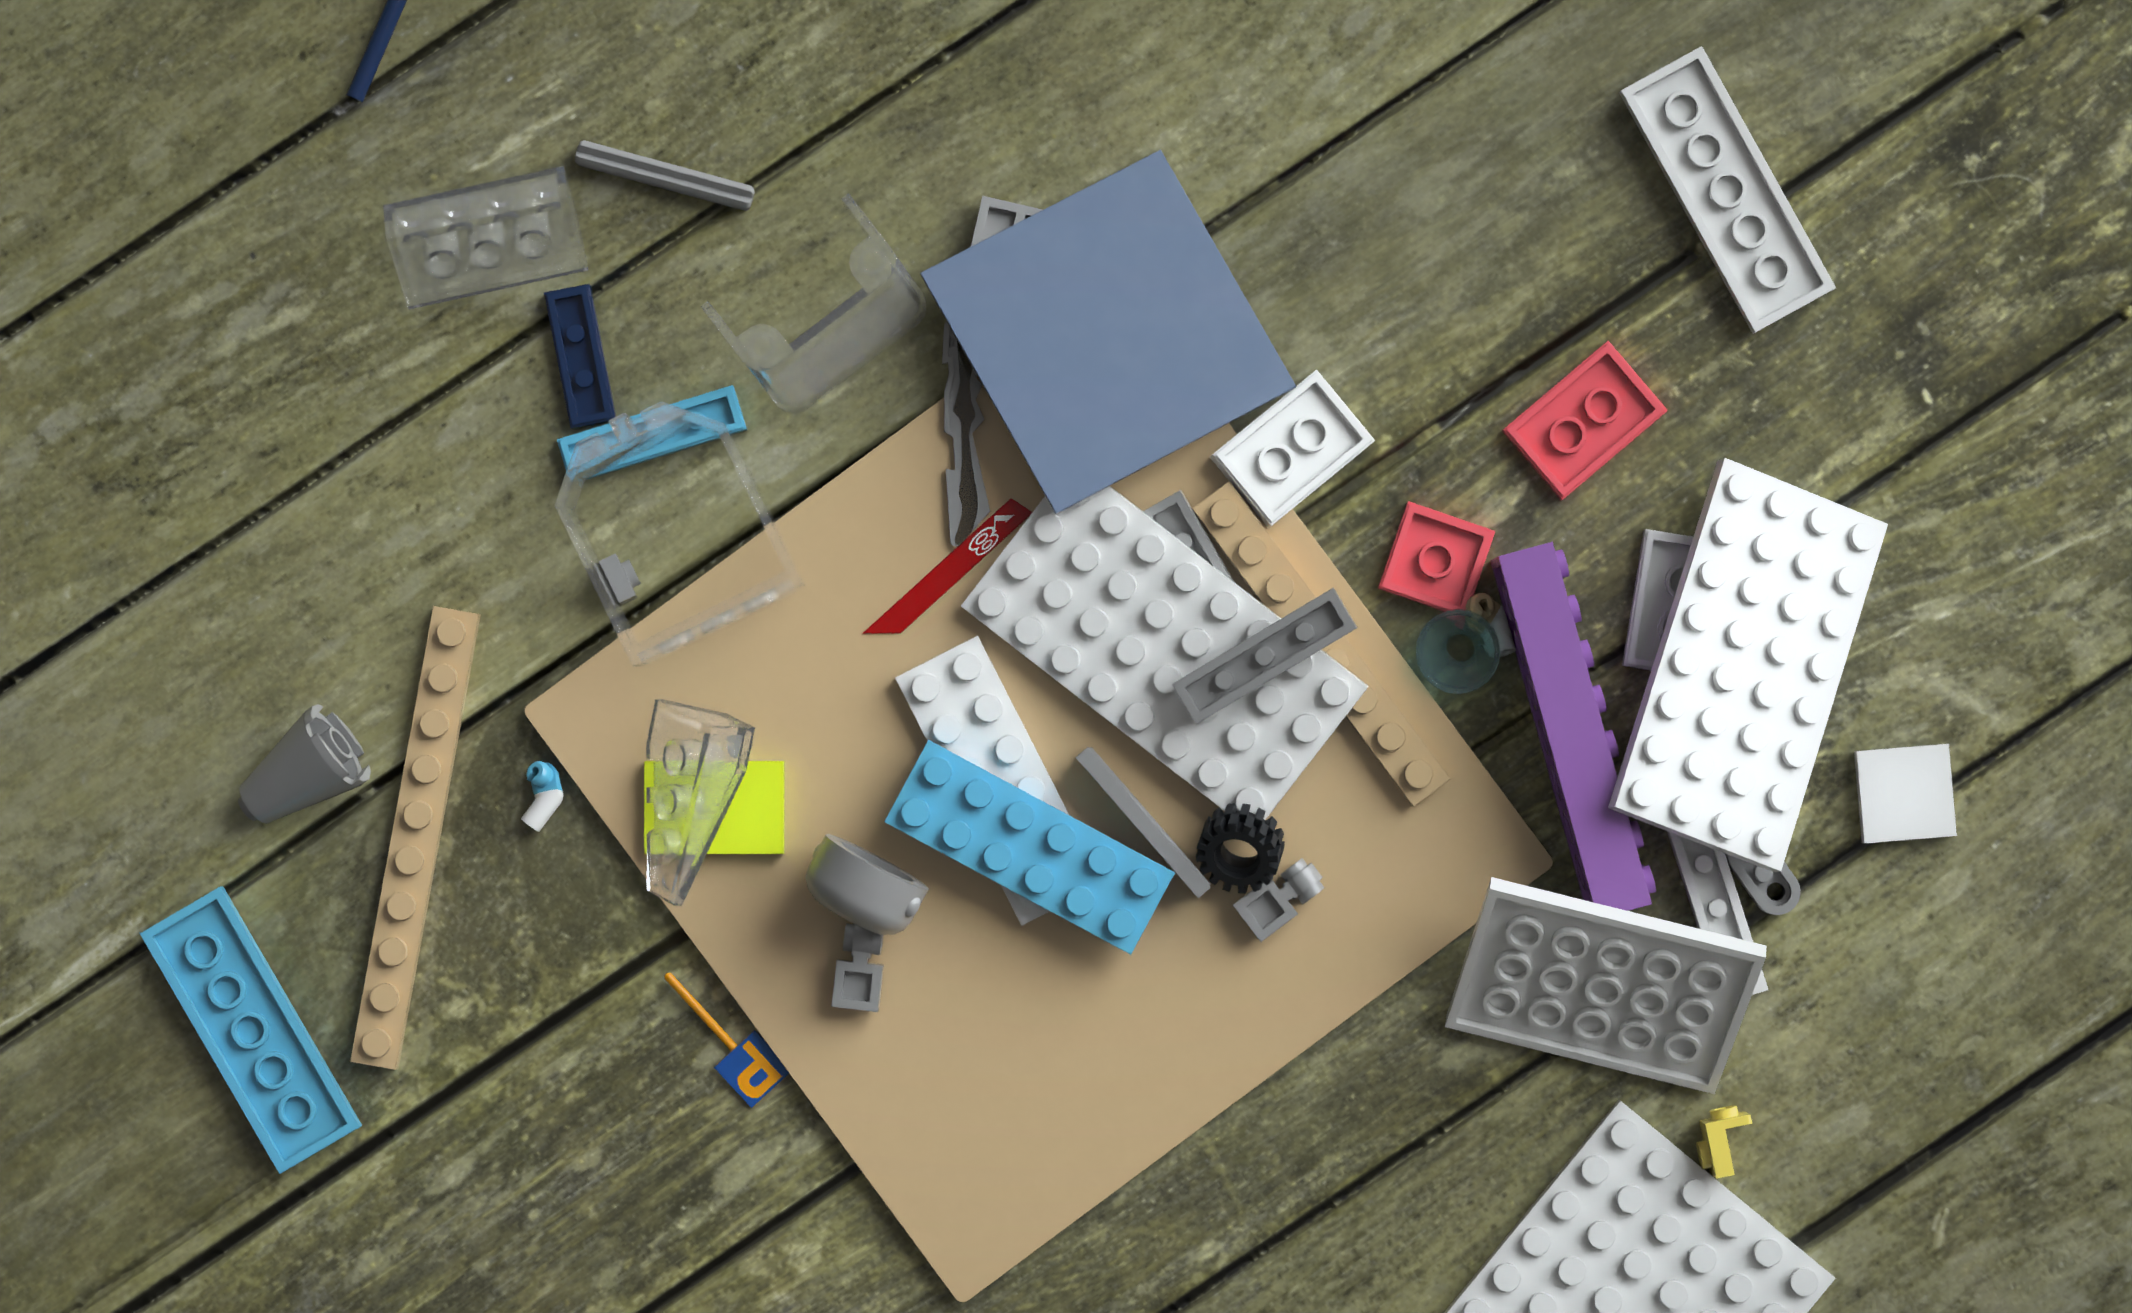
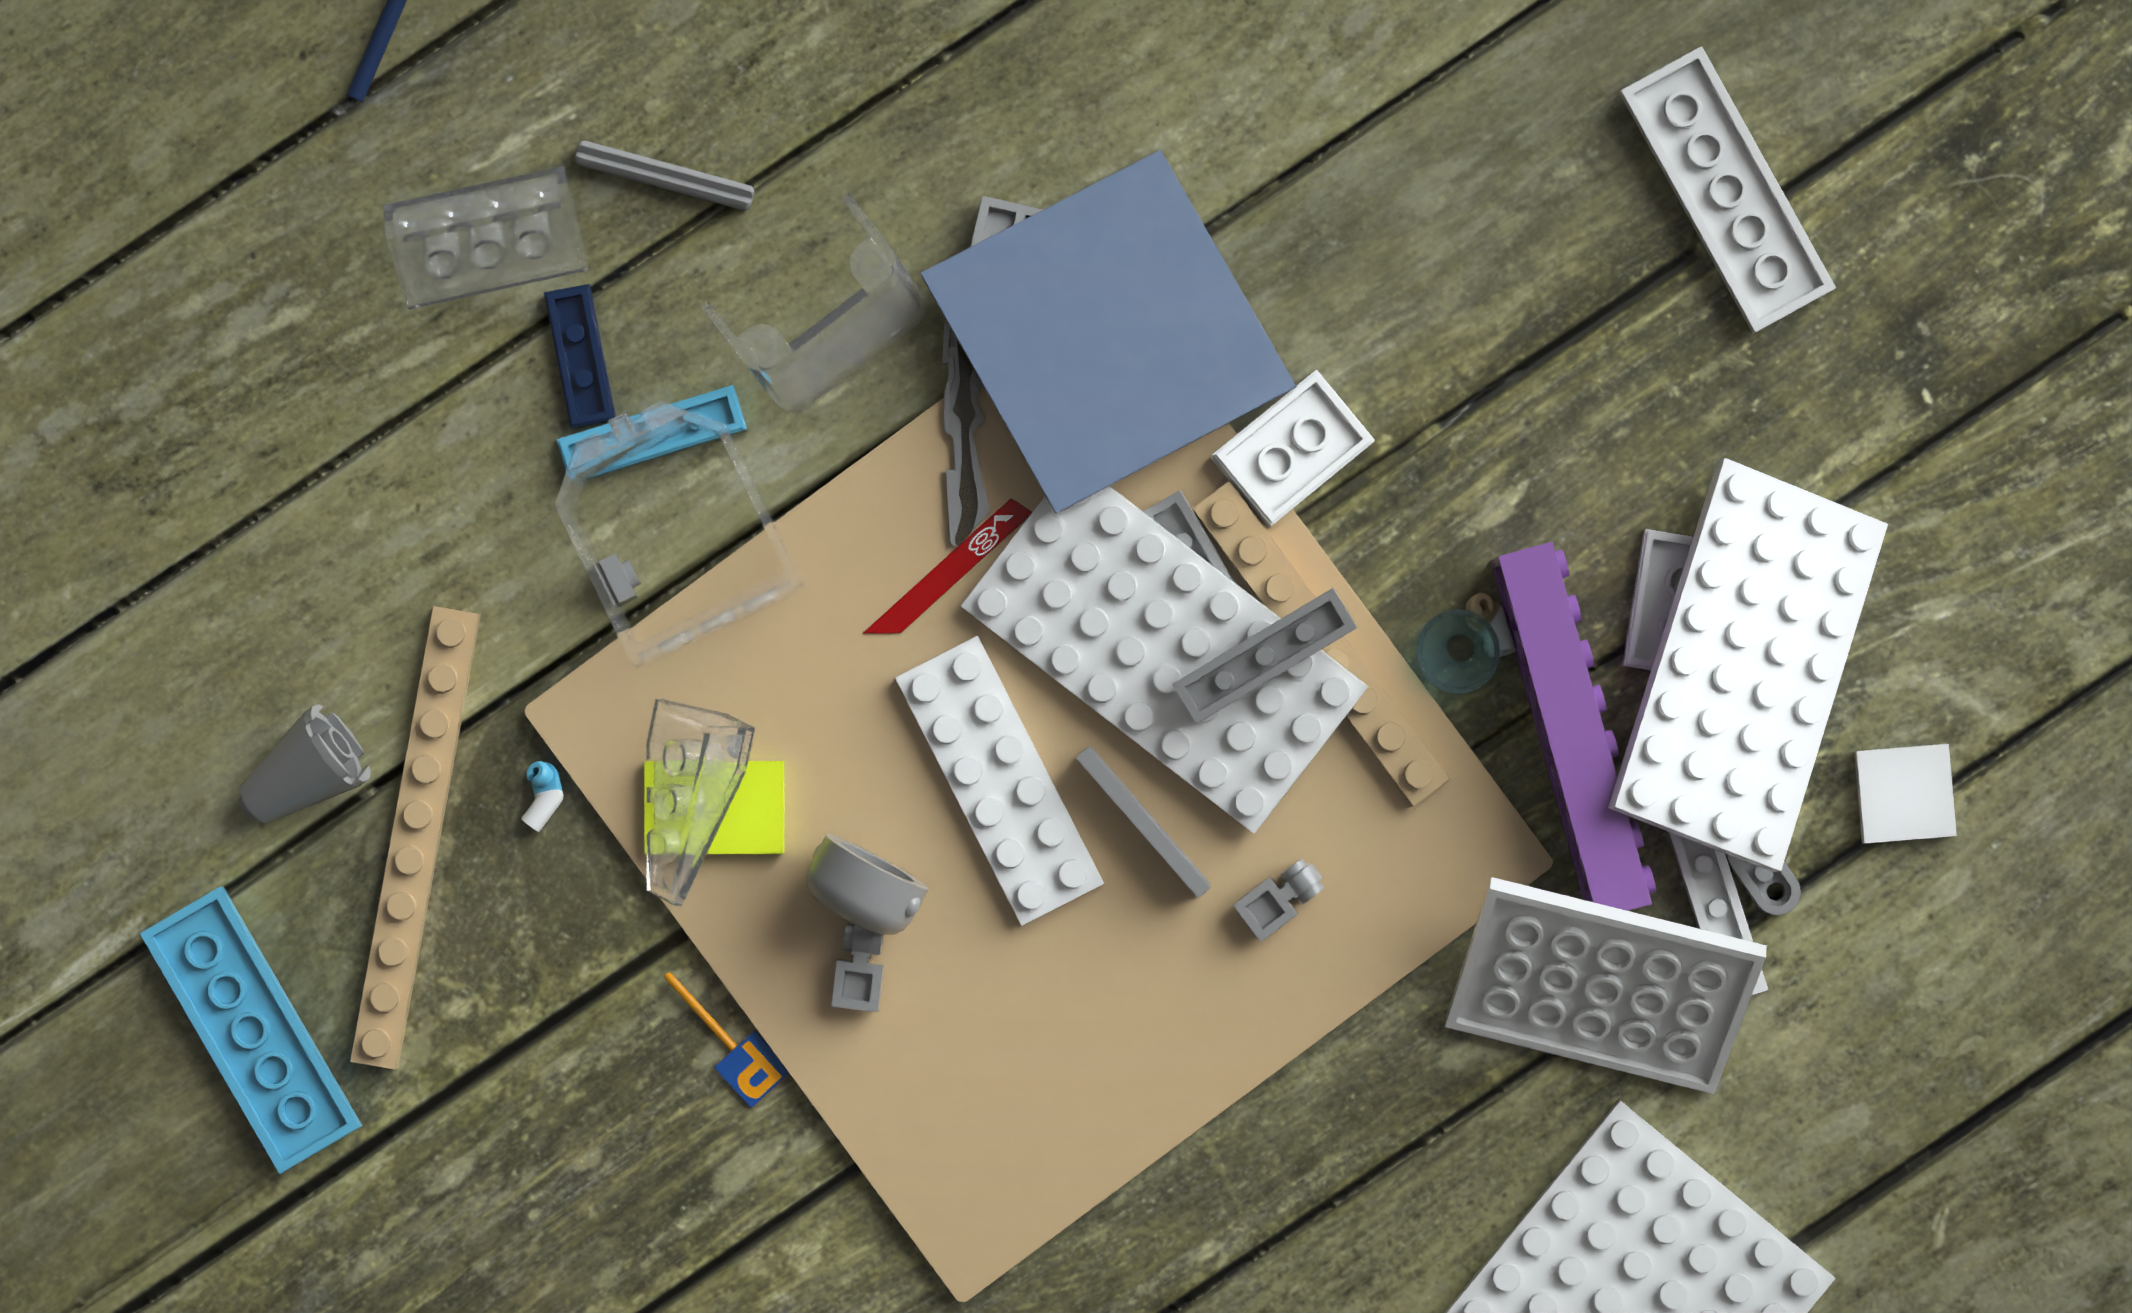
(1029, 847): medium azure plate -> none
(1233, 868): black tyre -> none
(1435, 558): coral tile -> none
(1584, 420): coral tile -> none
(1714, 1149): light yellow bracket -> none

